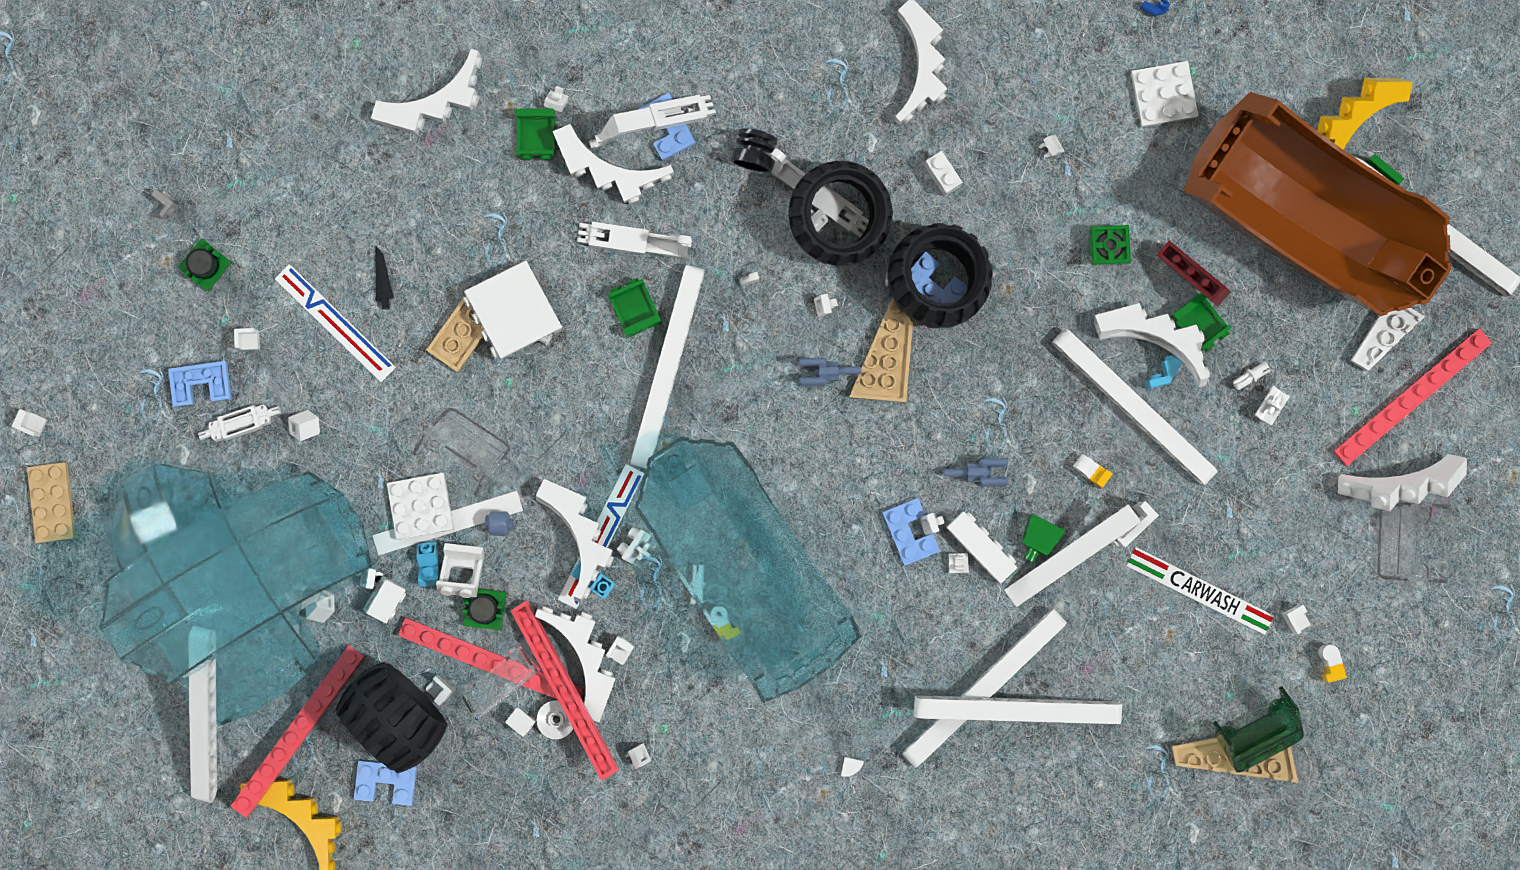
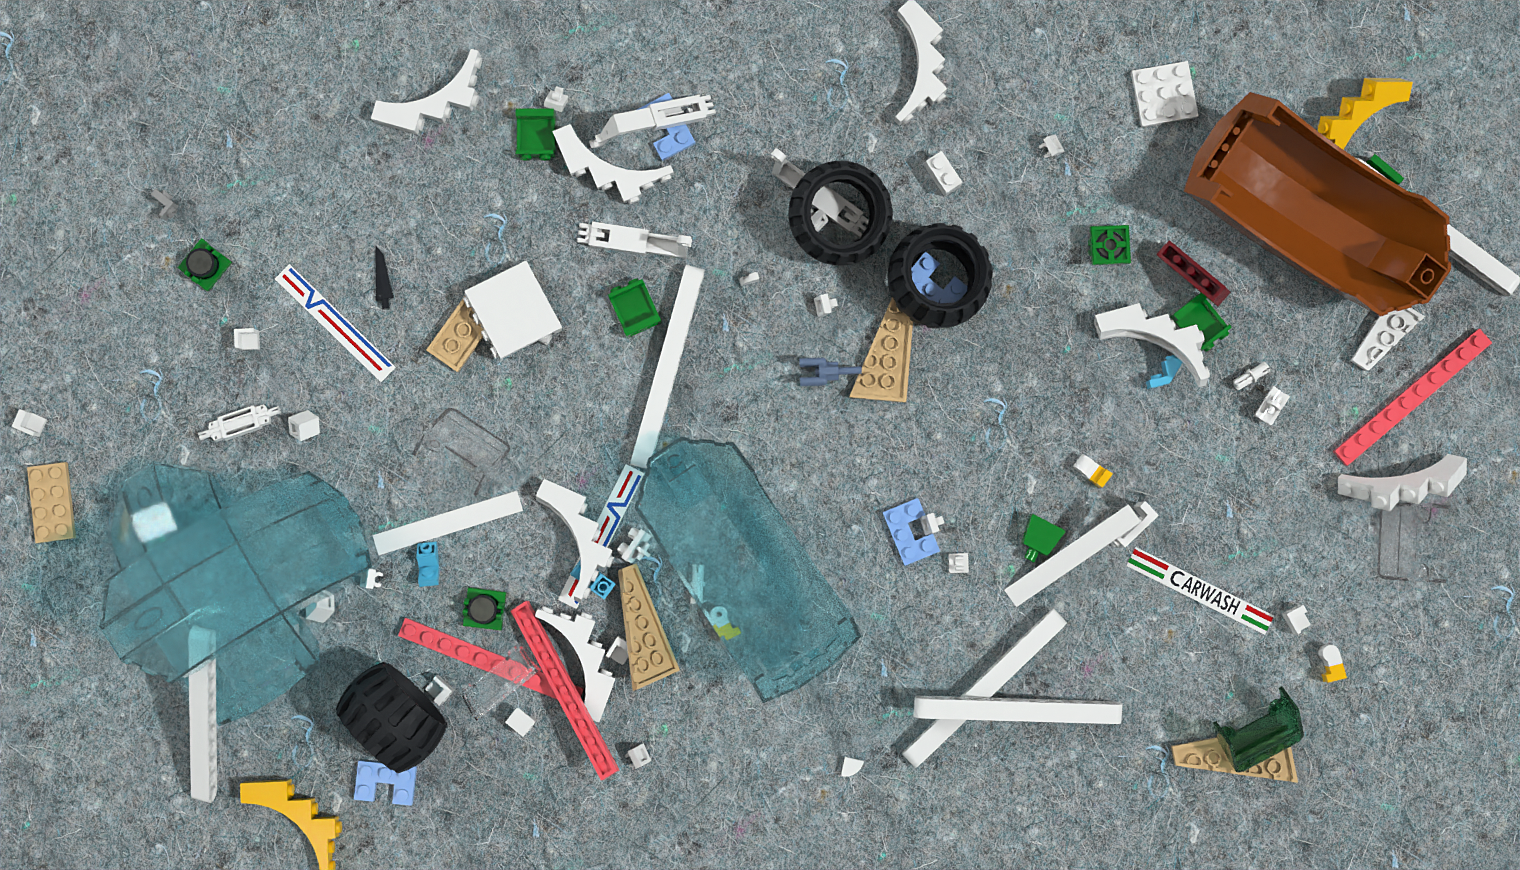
(185, 377): light blue plate -> none
(297, 731): coral plate -> none
(384, 599): white brick -> none
(420, 506): white plate -> none
(462, 557): white window -> none
(498, 523): sand blue head -> none
(548, 726): white dish -> none
(646, 641): none -> tan wing
(755, 146): black wheel -> none
(981, 472): sand blue plant -> none
(981, 547): white brick -> none
(1134, 407): white beam -> none
(1157, 9): blue arm -> none

